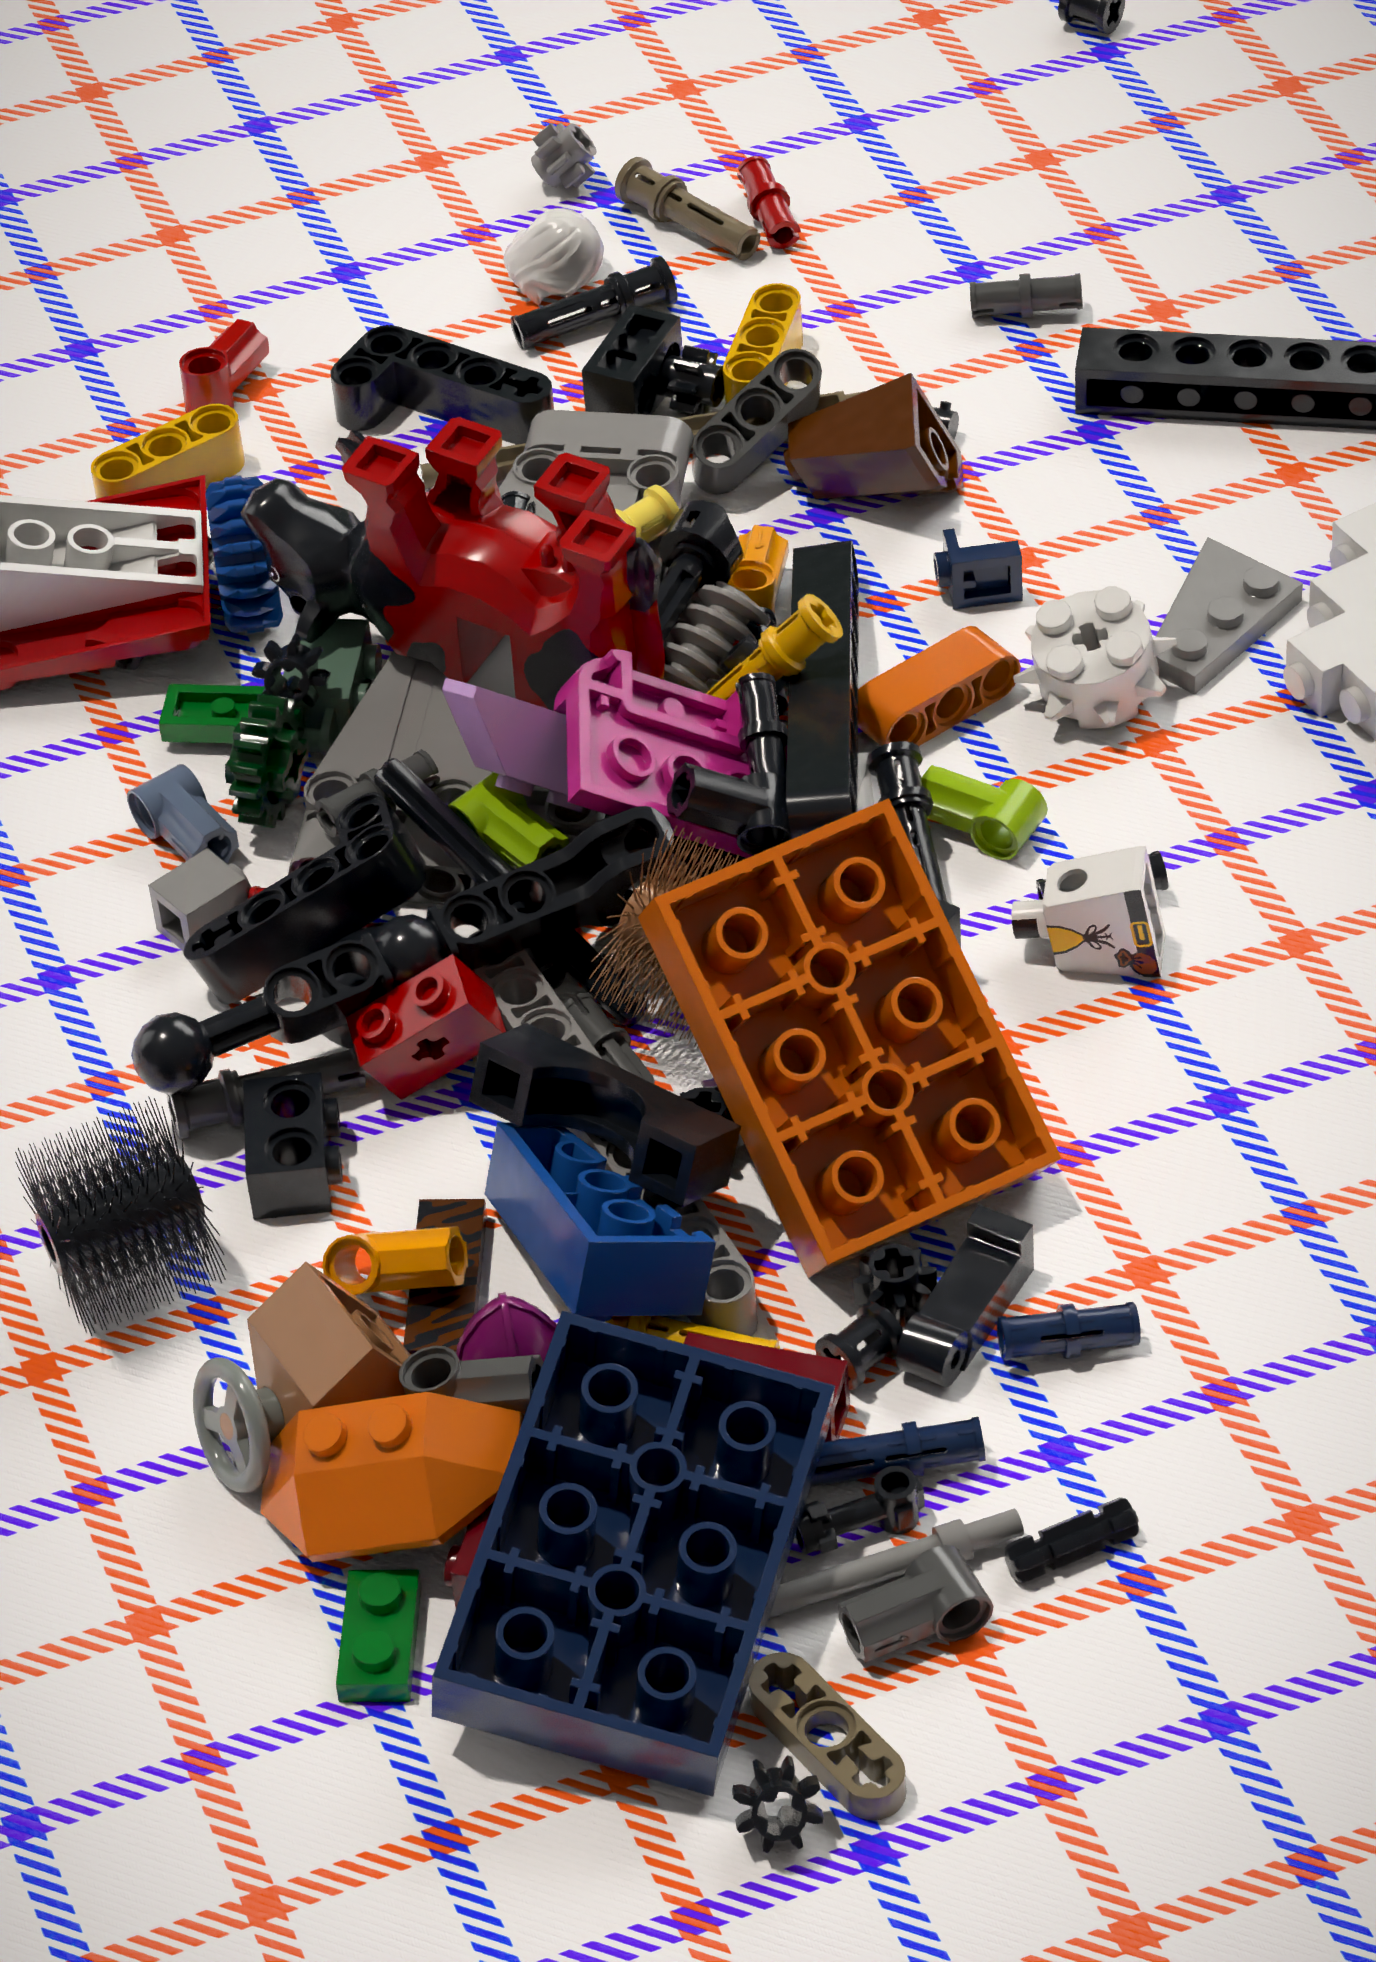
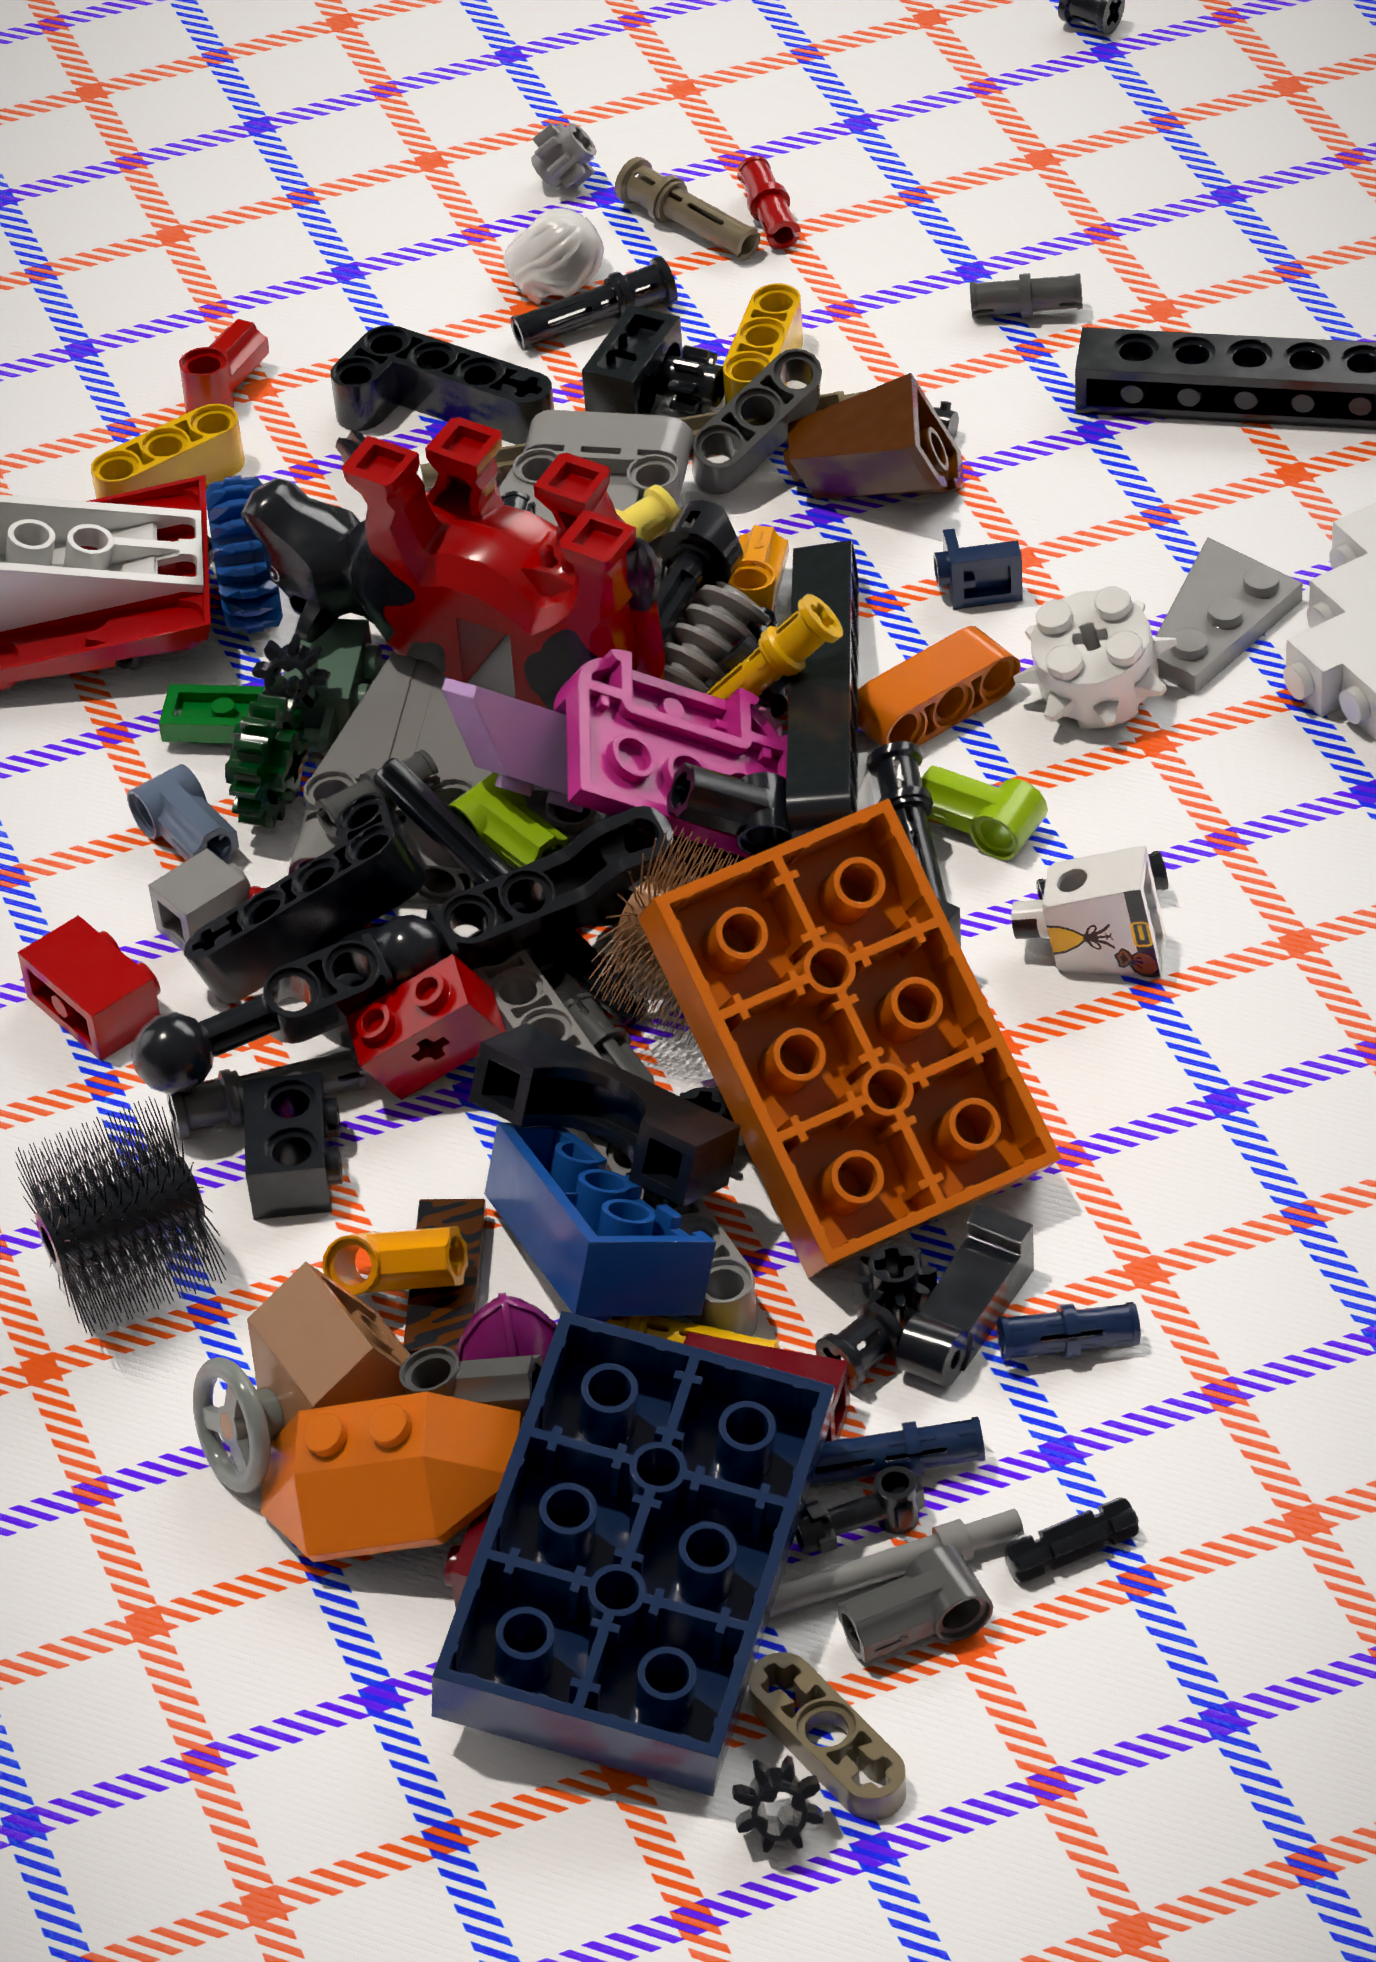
(89, 986): none -> red brick
(379, 1636): green plate -> none
(762, 731): black pin -> none

